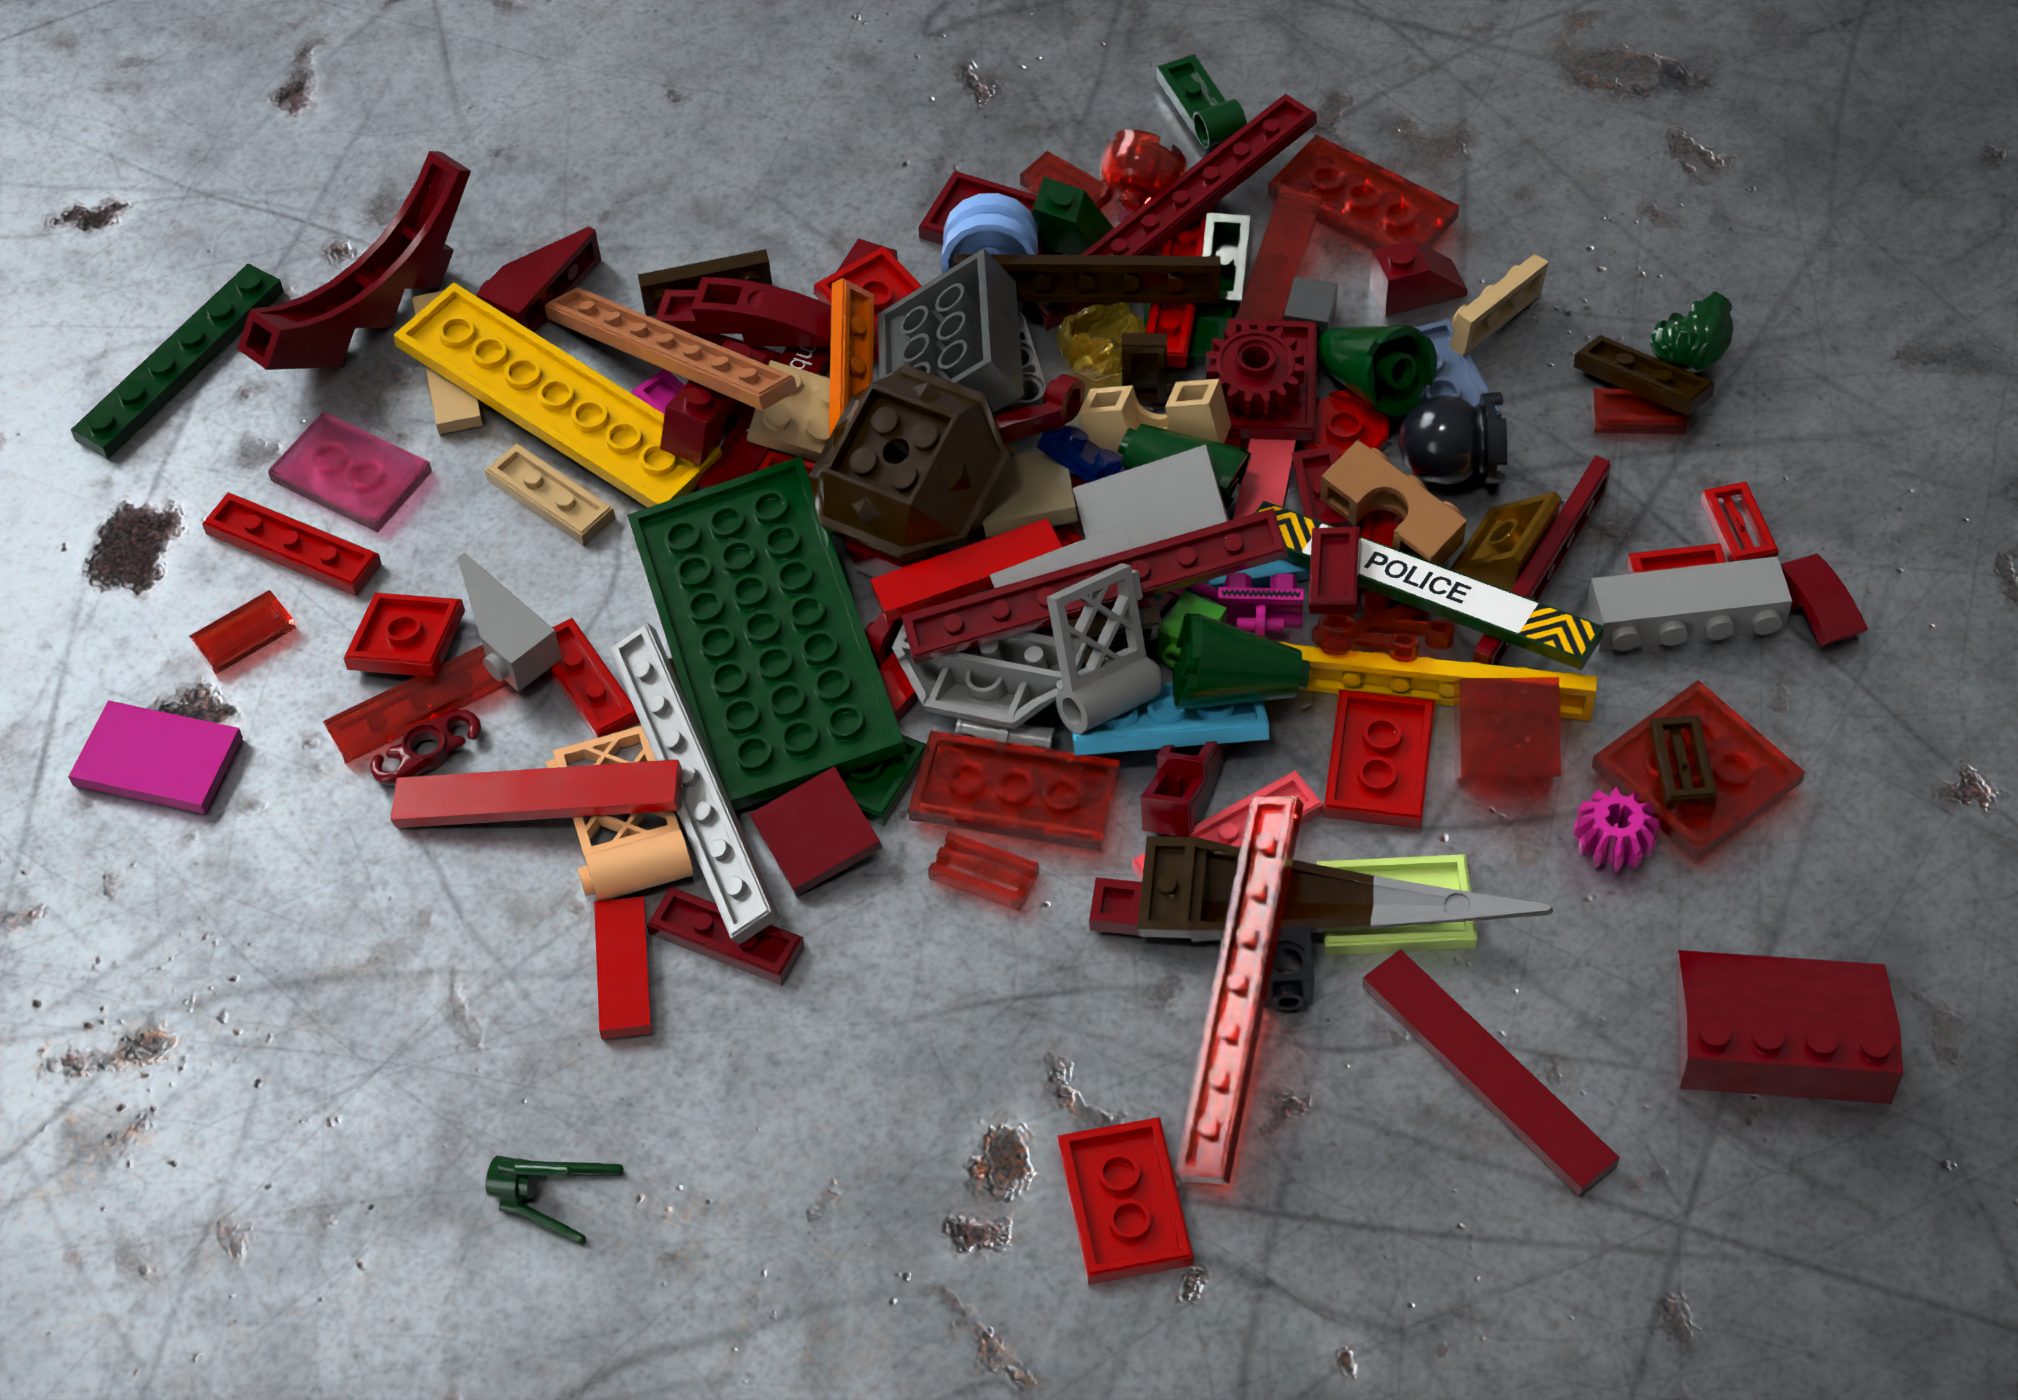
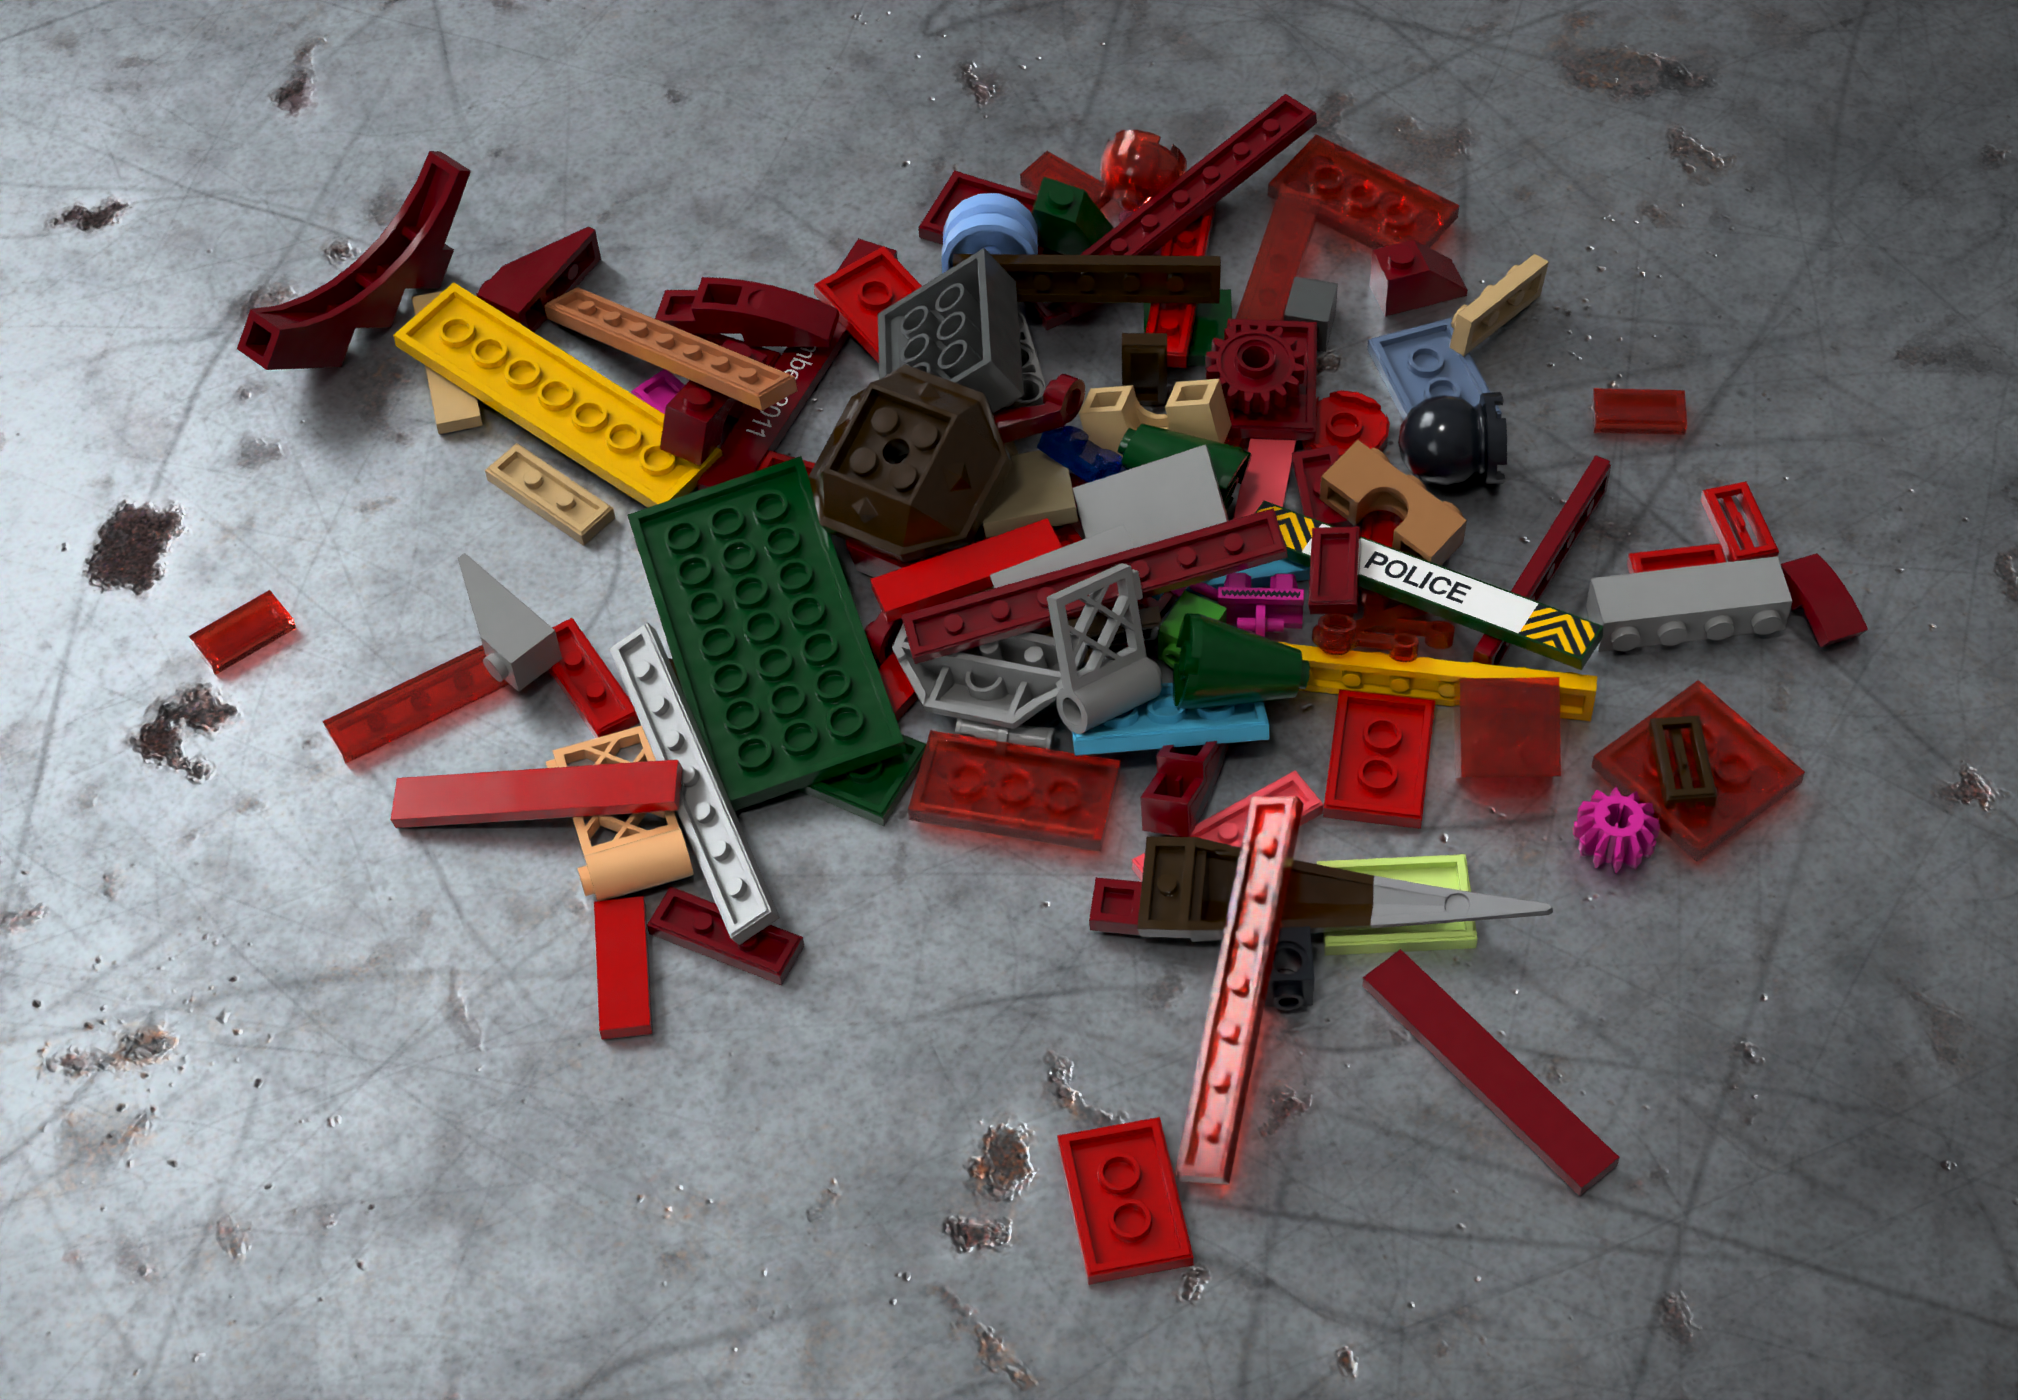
(156, 757): dark pink tile -> none
(175, 361): dark green plate -> none
(292, 543): red tile -> none
(350, 471): clear pink tile -> none
(404, 634): red tile -> none
(437, 730): dark red piece -> none
(519, 1178): dark green plant -> none
(747, 266): dark brown plate -> none
(797, 422): tan plate -> none
(815, 831): dark red tile -> none
(850, 345): orange tile -> none
(987, 864): clear red tile -> none
(1094, 339): clear yellow hair -> none
(1200, 101): dark green plate -> none
(1232, 240): slope -> none
(1380, 364): dark green cone -> none
(1507, 540): pearl gold slope -> none
(1644, 375): dark brown tile -> none
(1698, 338): dark green hair -> none
(1787, 1027): dark red slope -> none

